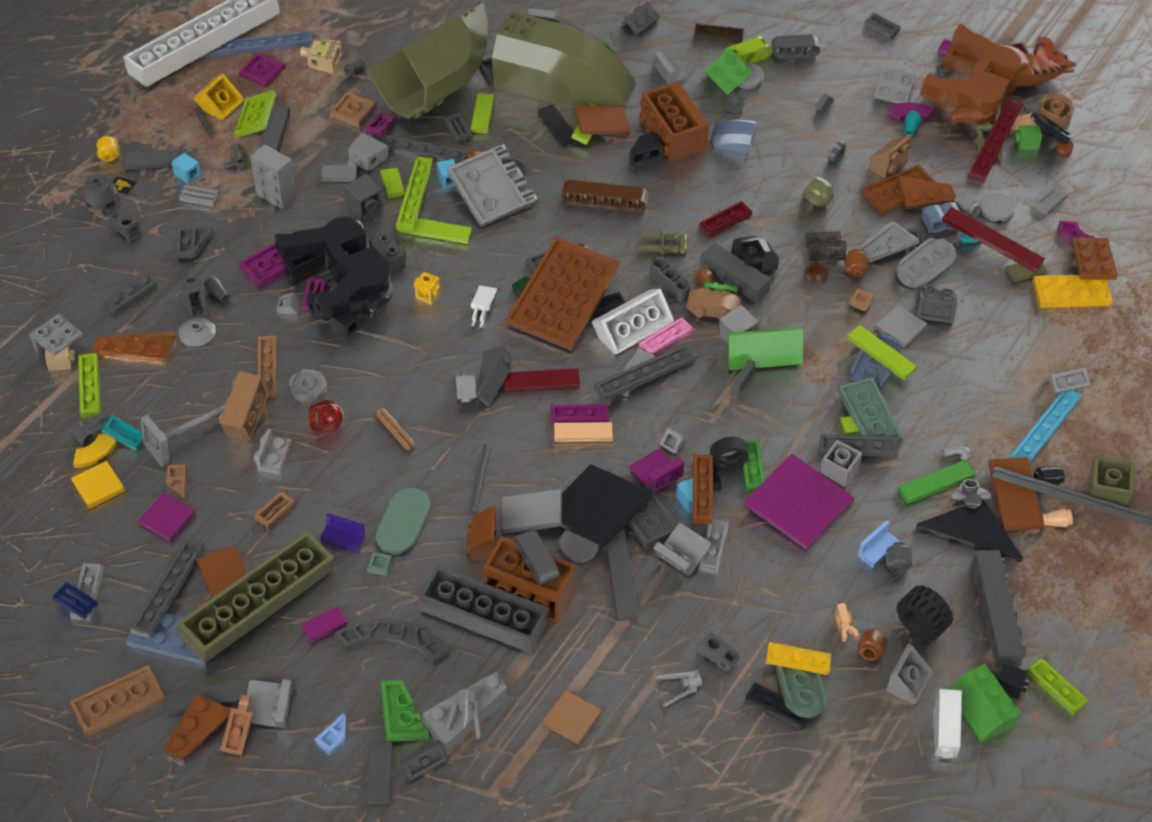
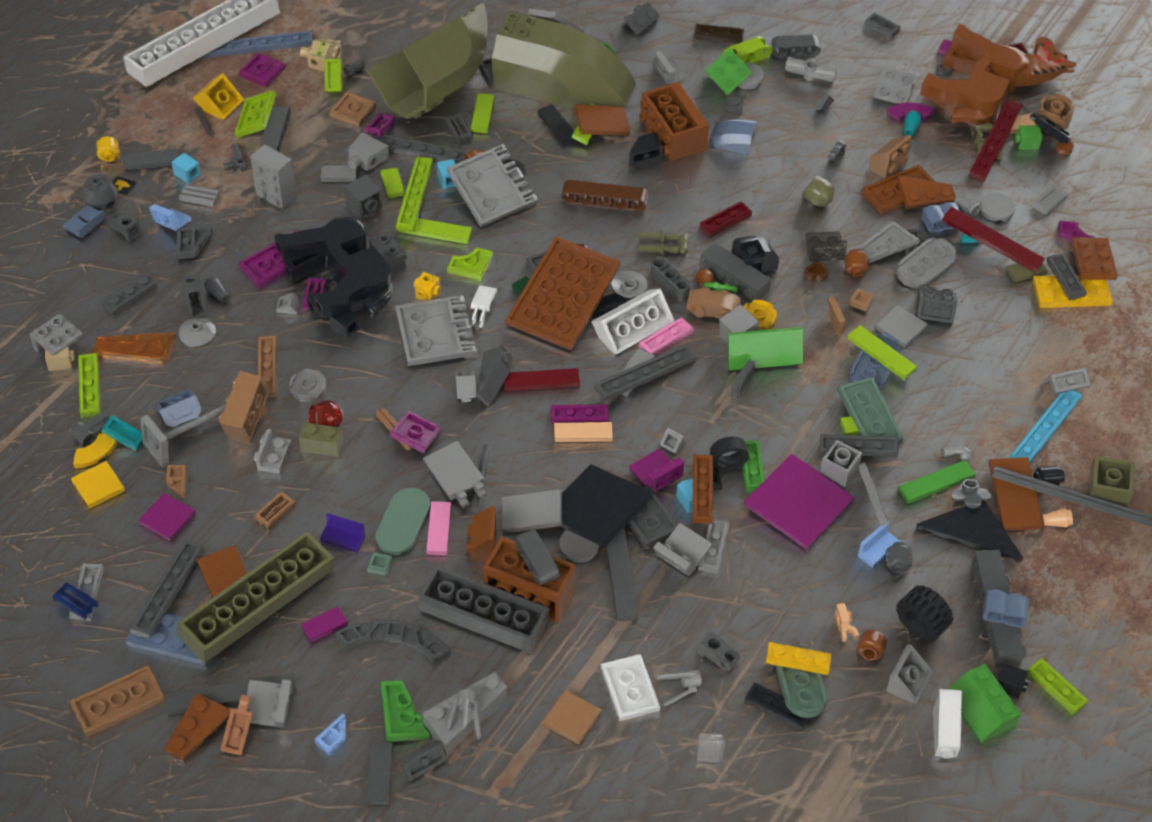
(90, 215): none -> sand blue piece
(169, 218): none -> light blue panel
(179, 408): none -> sand blue slope
(321, 439): none -> olive brick
(333, 75): none -> lime tile
(415, 431): none -> magenta tile
(436, 330): none -> light grey hinge
(438, 528): none -> bright pink tile
(455, 473): none -> light grey tile
(471, 265): none -> lime tile
(629, 284): none -> light grey dish
(630, 687): none -> white tile
(711, 748): none -> clear piece
(763, 312): none -> yellow tile
(811, 69): none -> light grey piece
(836, 316): none -> medium nougat tile
(879, 510): none -> light grey tile
(1005, 608): none -> sand blue brick
(1066, 276): none -> dark grey tile

